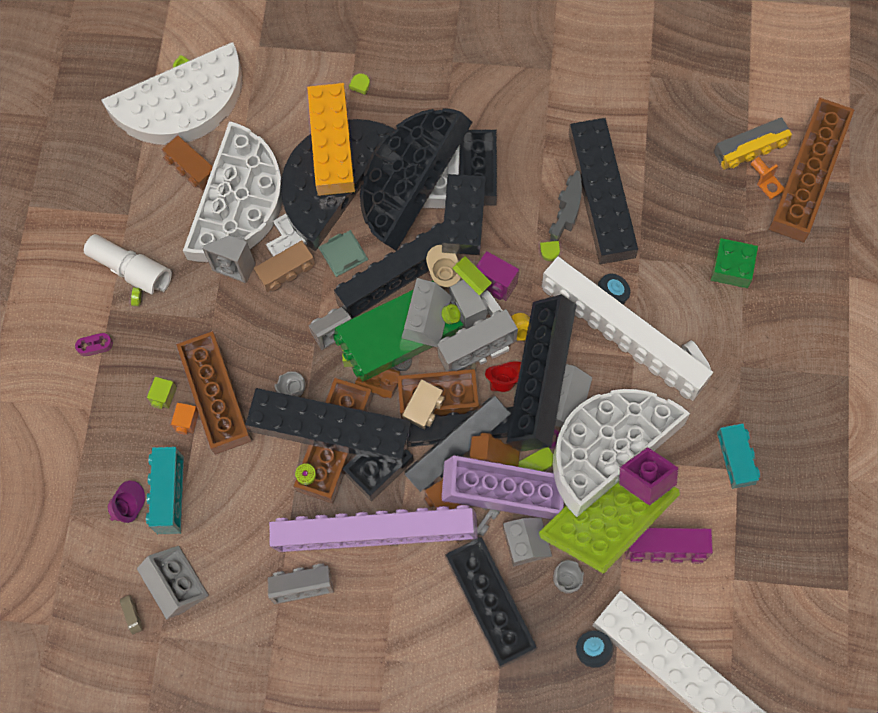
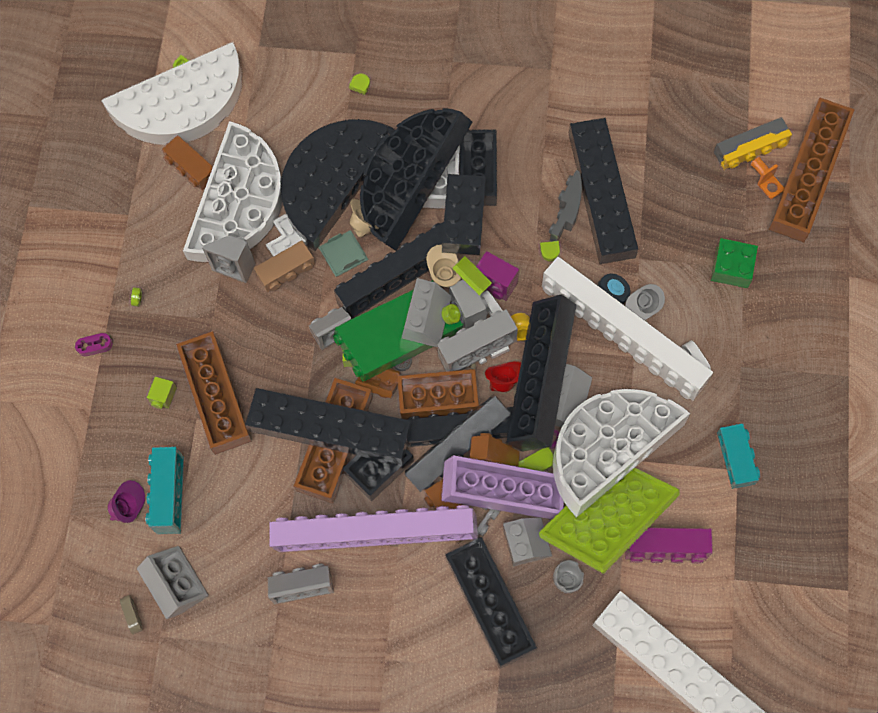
(135, 268): white piece -> none
(184, 418): orange brick -> none
(291, 384): light grey hair -> none
(305, 474): lime tile -> none
(330, 139): light orange brick -> none
(357, 220): none -> tan piece
(423, 404): tan brick -> none
(594, 649): black wheel -> none
(646, 301): none -> light grey piece
(648, 476): magenta brick -> none

